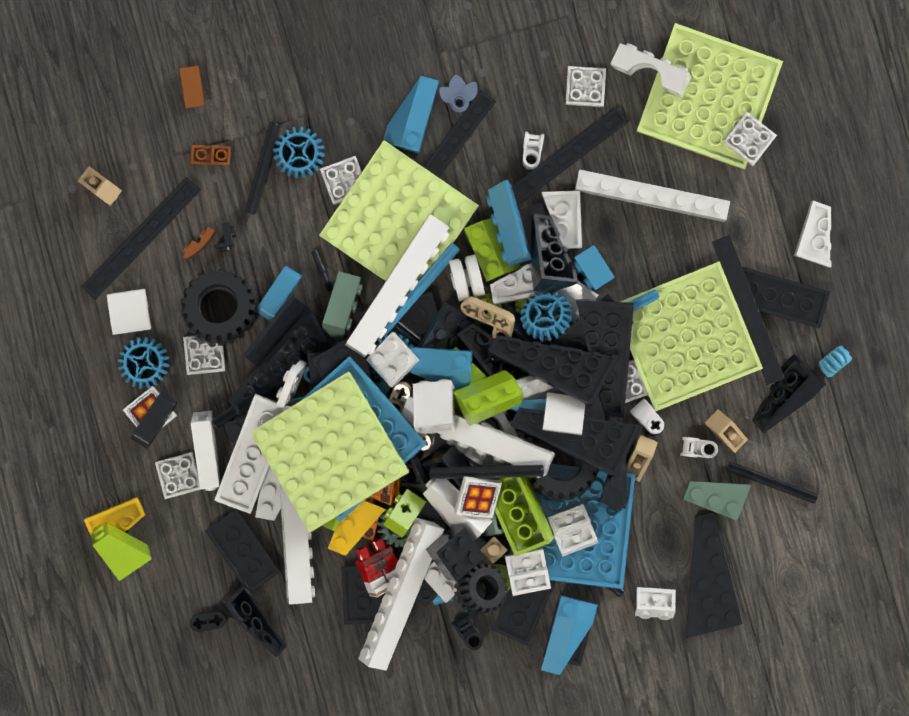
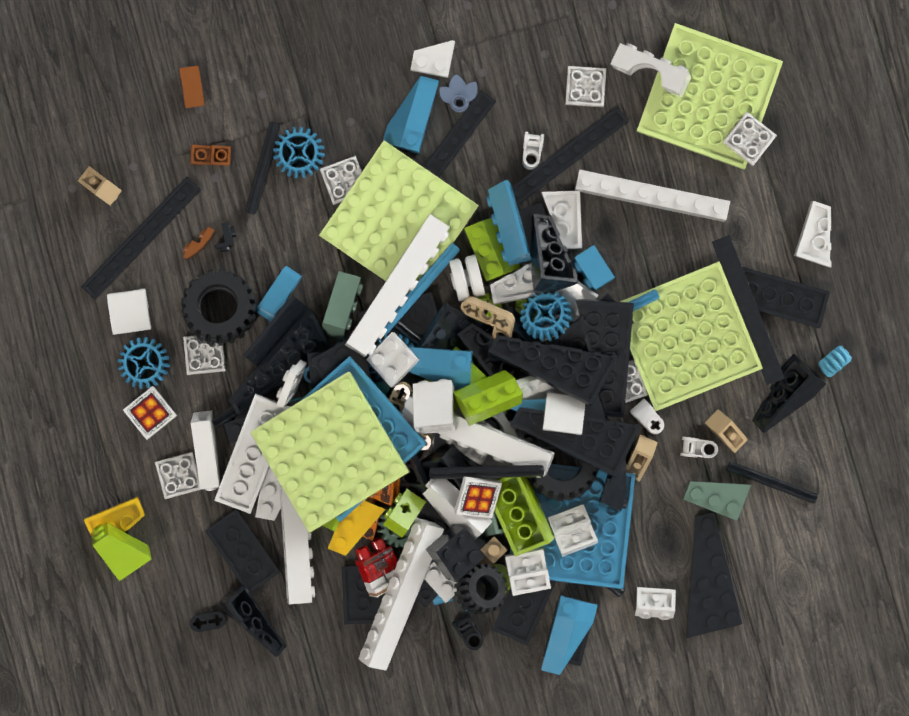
(154, 420): black beam -> none
(321, 268): black piece -> none
(434, 59): none -> white wing

